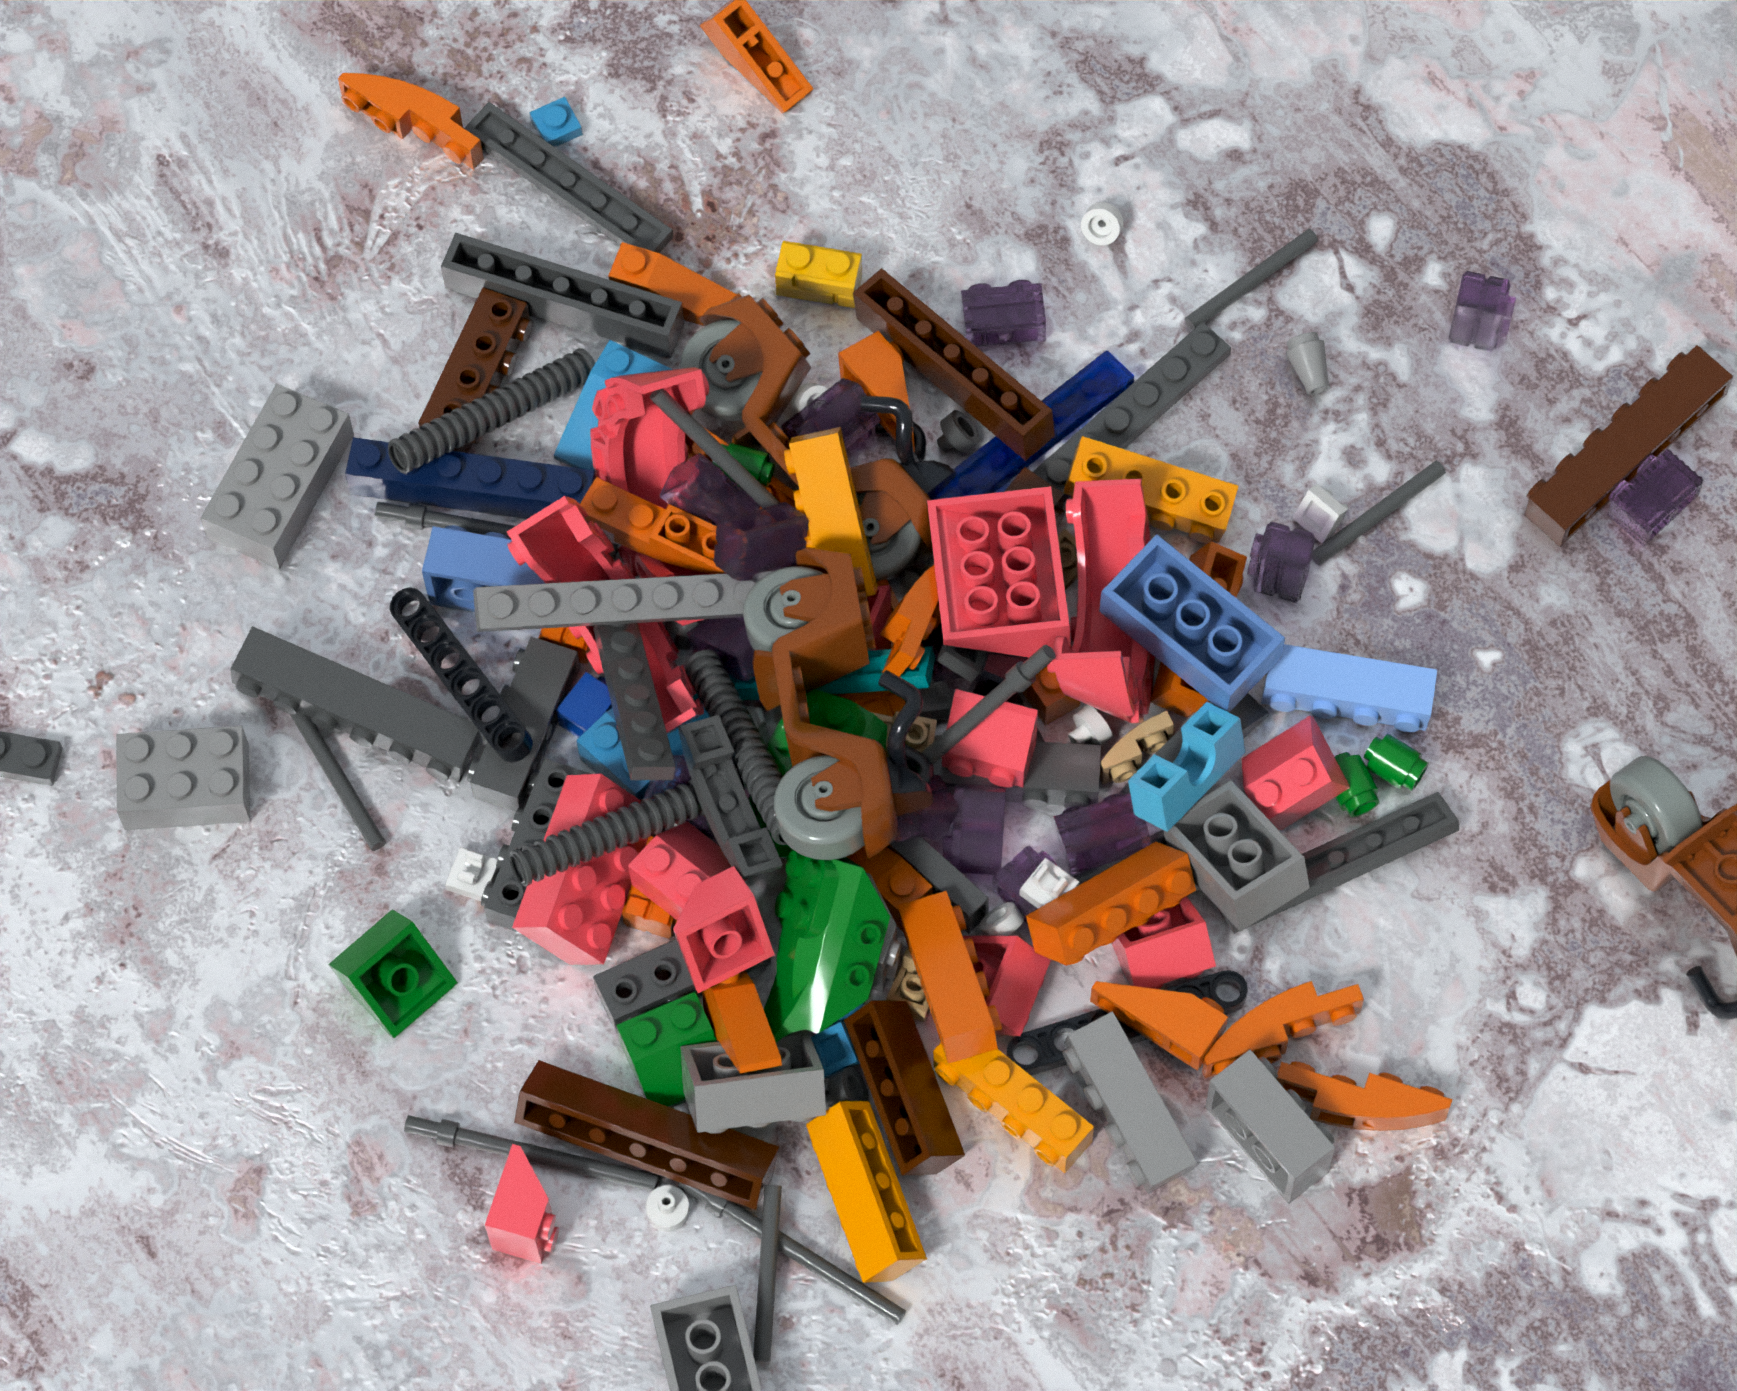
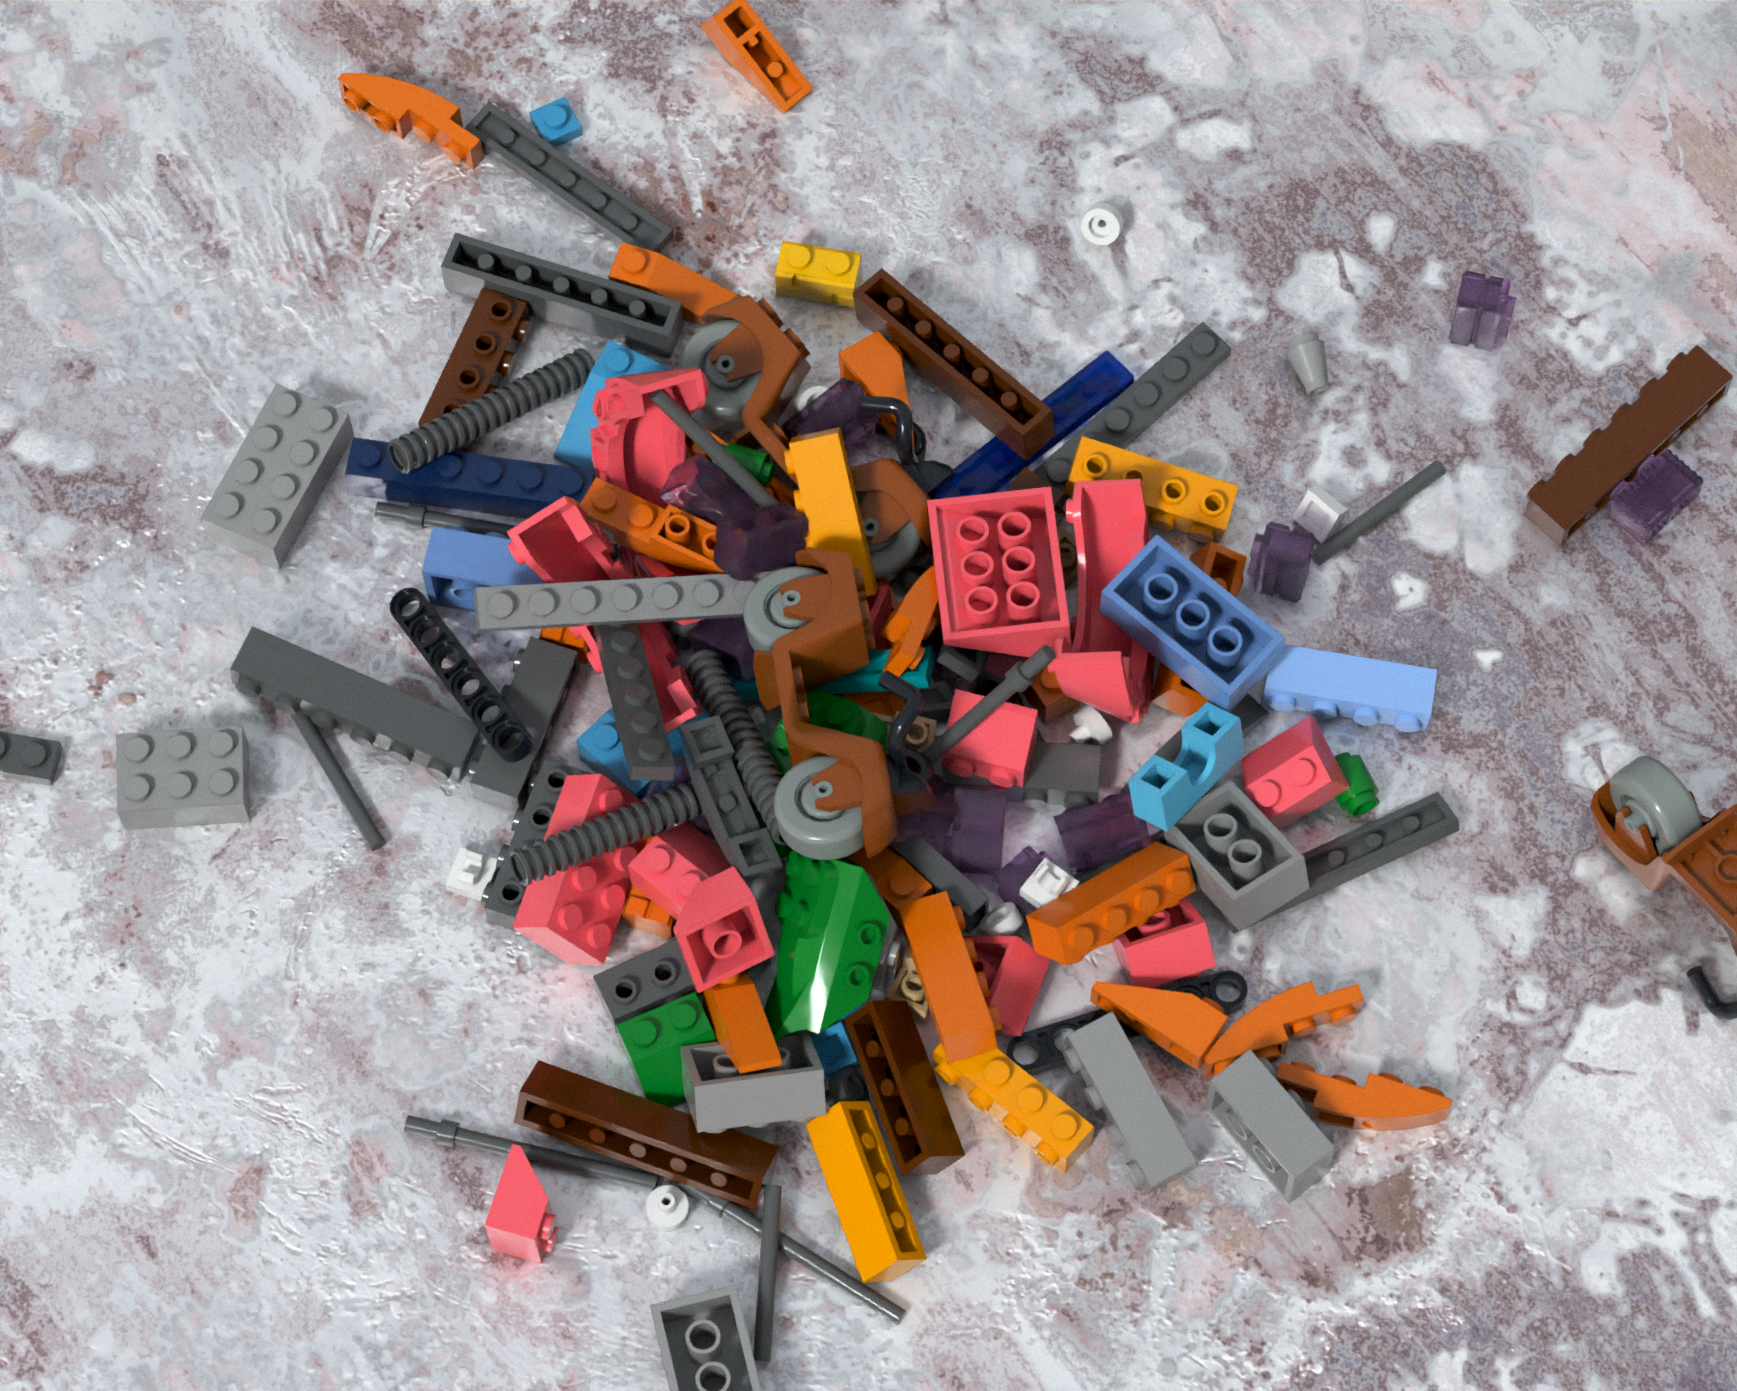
(393, 972): green slope -> none
(584, 705): blue brick -> none
(957, 433): dark grey tile -> none
(1003, 313): clear purple brick -> none
(1126, 755): tan slope -> none
(1251, 279): dark grey bar -> none
(1395, 762): green brick -> none

